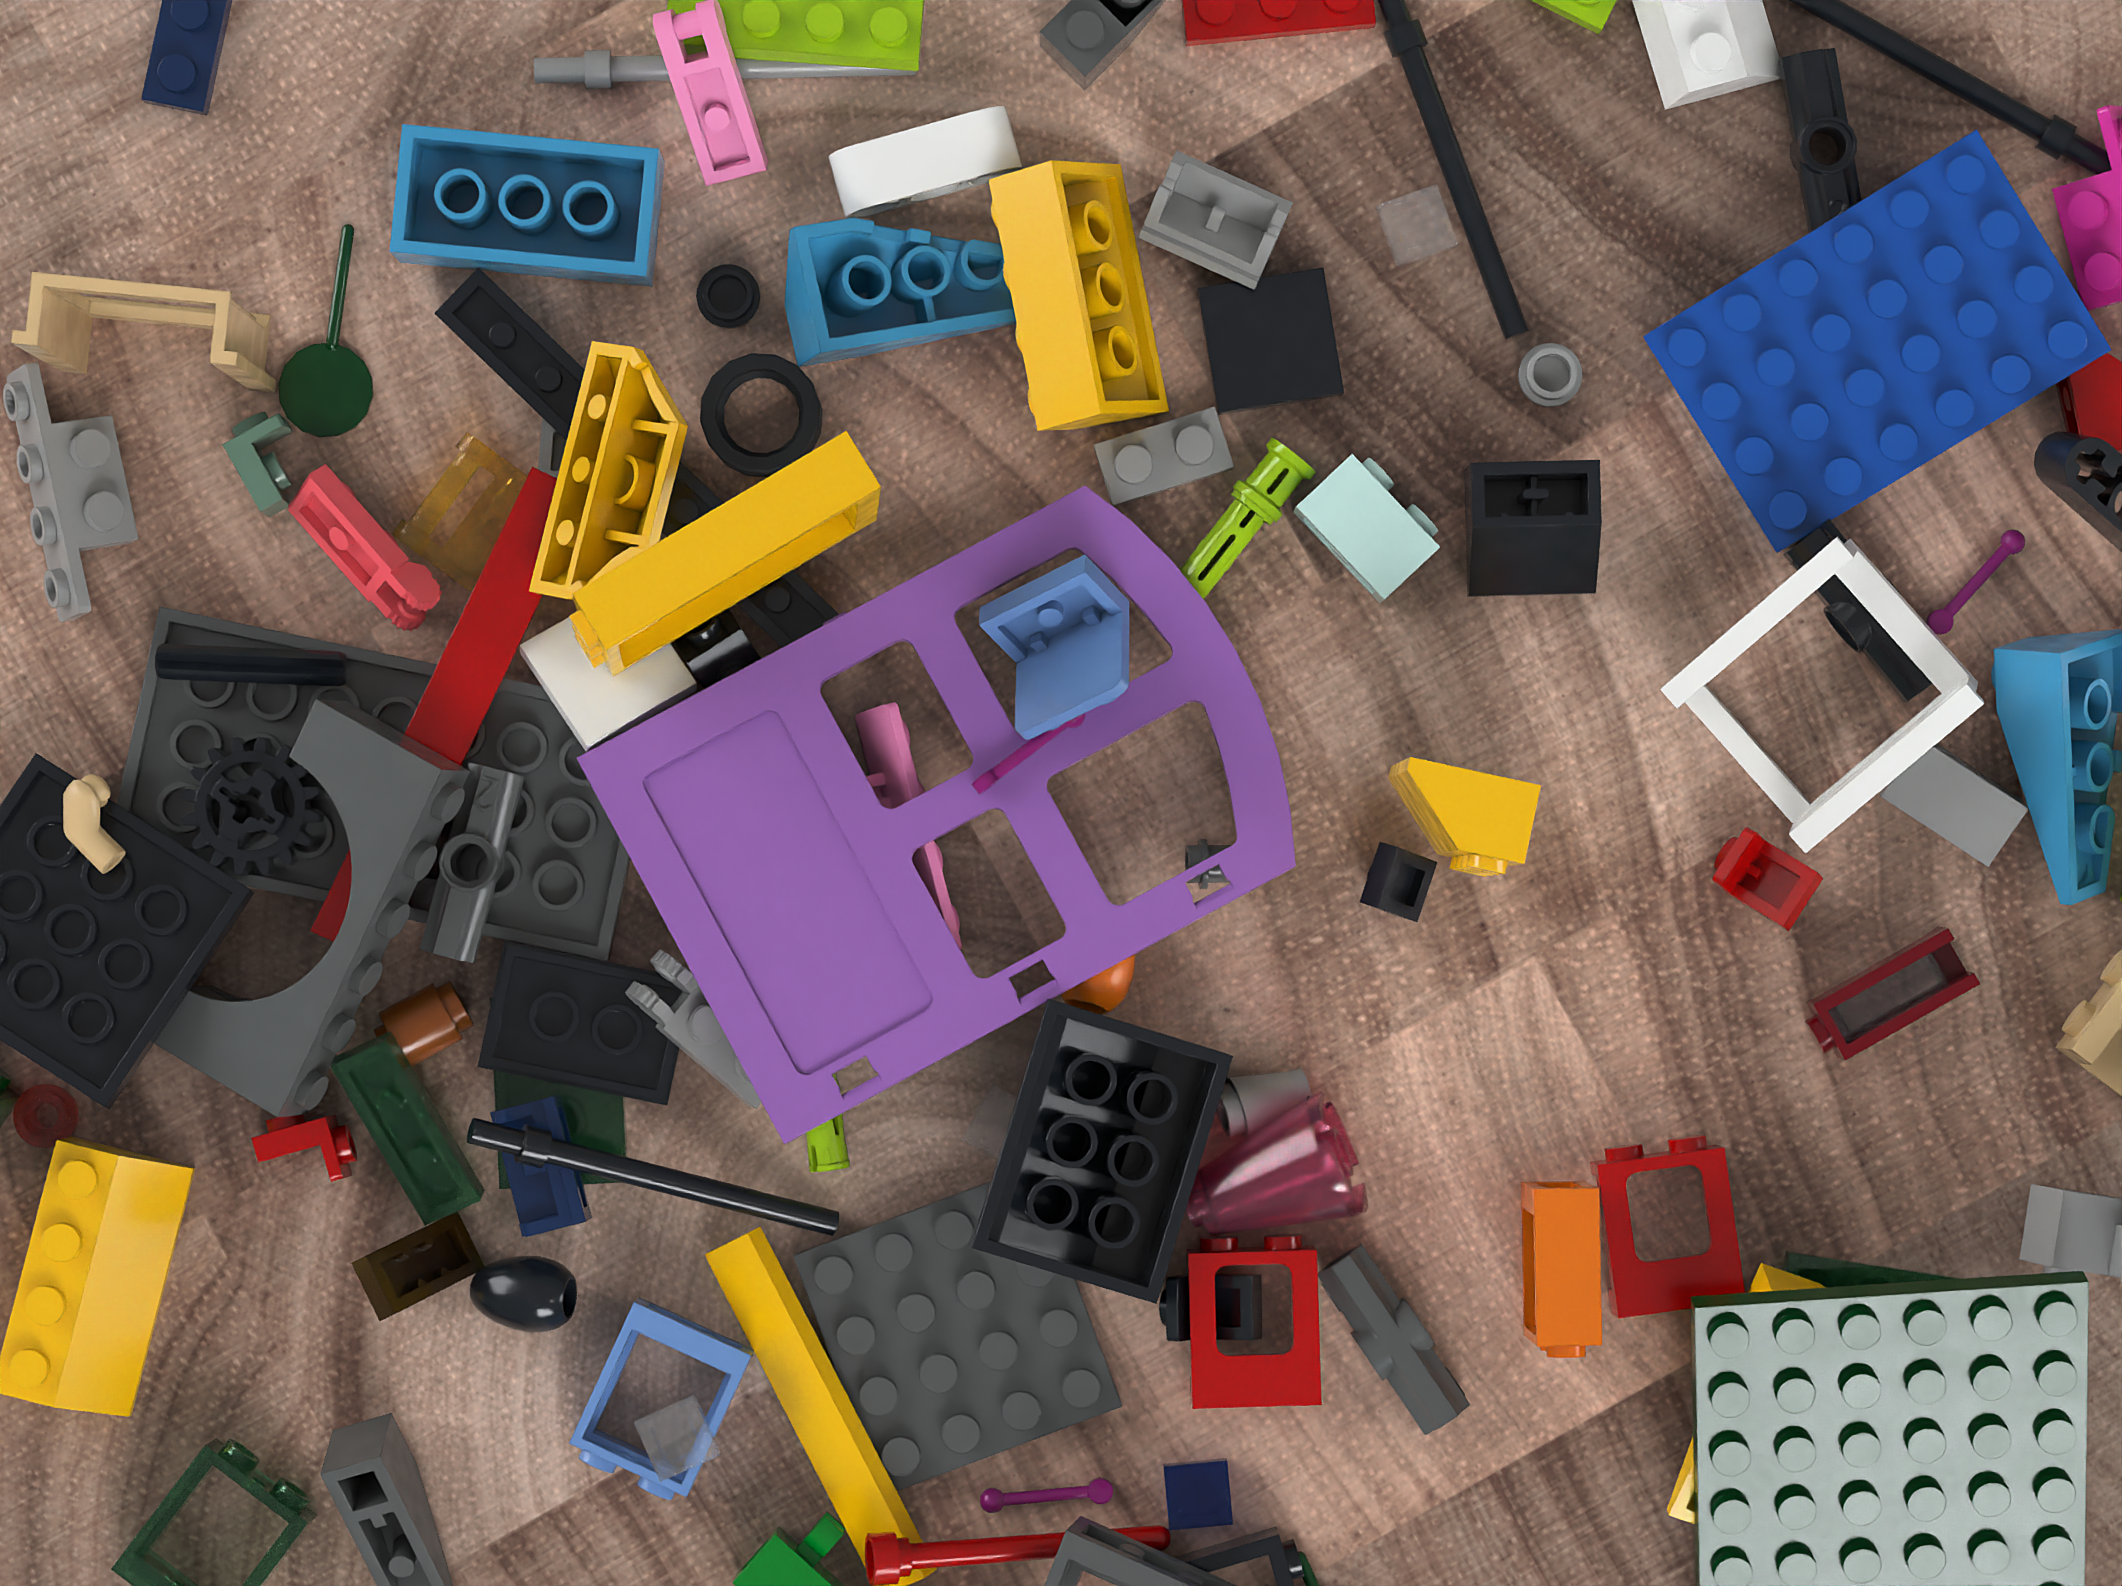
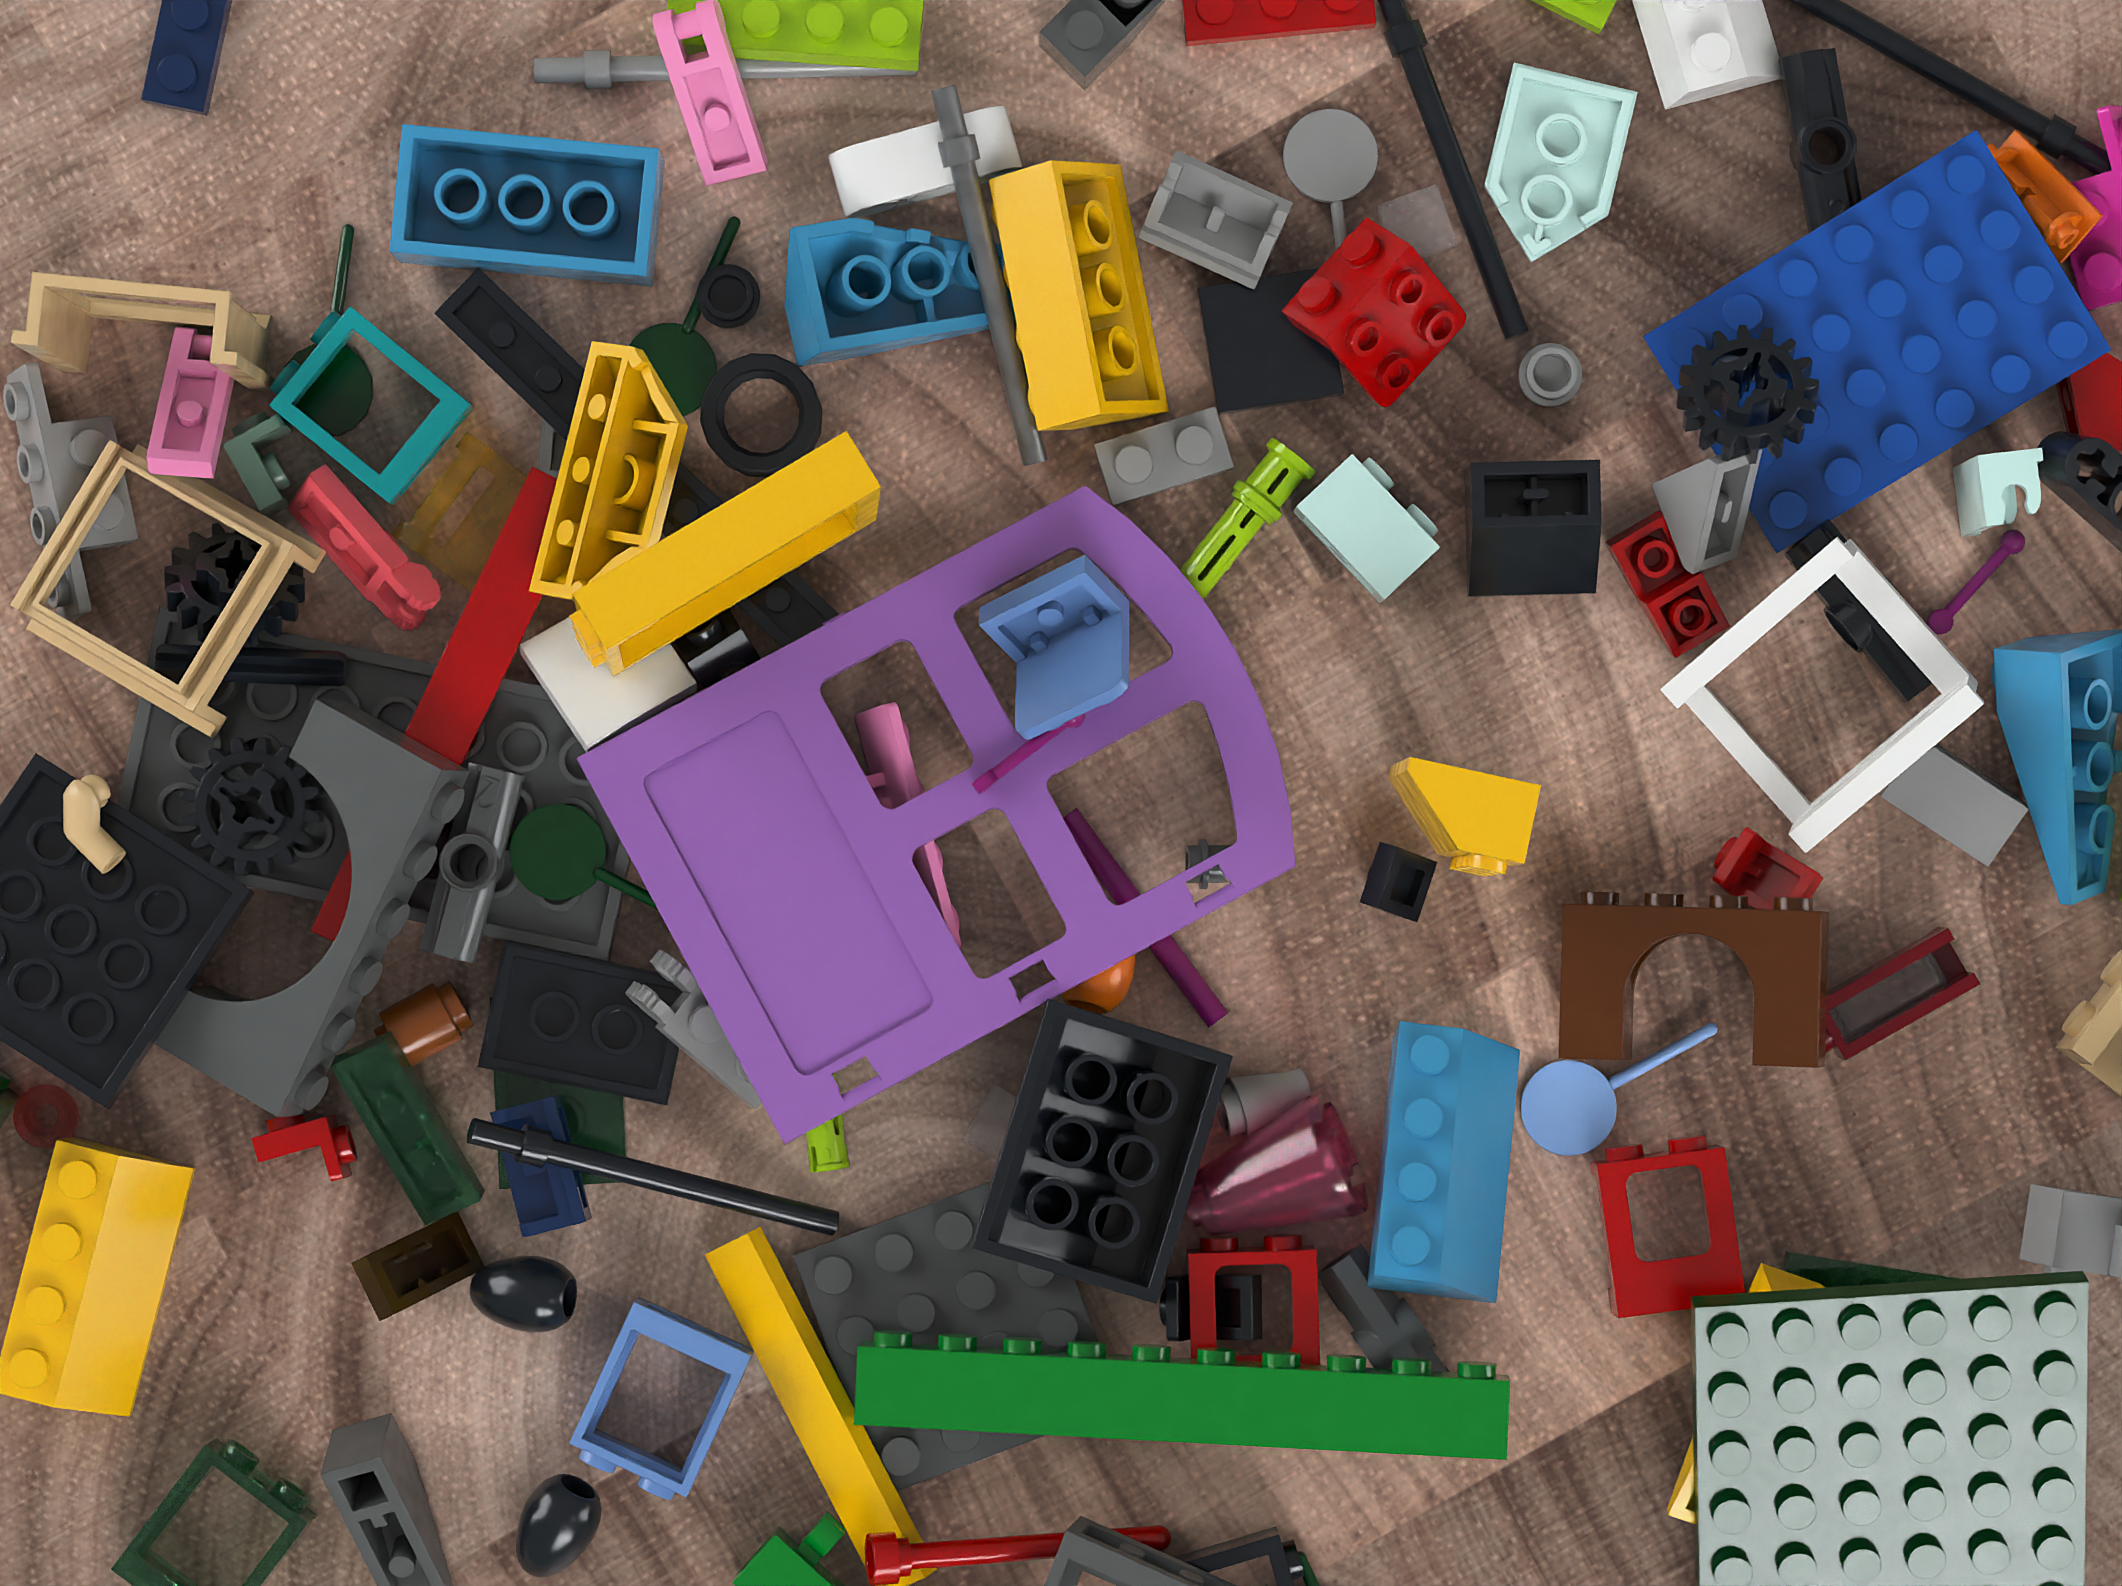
(189, 410): none -> bright pink plate
(191, 696): none -> tan piece
(209, 573): none -> black gear
(420, 447): none -> teal window
(557, 1524): none -> black animal
(563, 853): none -> dark green piece
(677, 1437): clear tile -> none
(678, 351): none -> dark green piece
(959, 153): none -> flat silver bar
(1098, 1491): magenta hinge -> none
(1165, 950): none -> magenta bar
(1183, 1398): none -> green brick
(1198, 1494): clear blue tile -> none
(1331, 160): none -> light grey piece
(1377, 311): none -> red bracket
(1444, 1163): none -> dark azure slope
(1556, 155): none -> light aqua tile
(1561, 1266): orange window -> none
(1573, 1105): none -> light blue piece
(1610, 942): none -> reddish brown arch
(1671, 597): none -> red slope
(1708, 509): none -> light grey slope
(1771, 409): none -> black gear
(1988, 491): none -> light aqua hinge
(2048, 196): none -> orange hinge

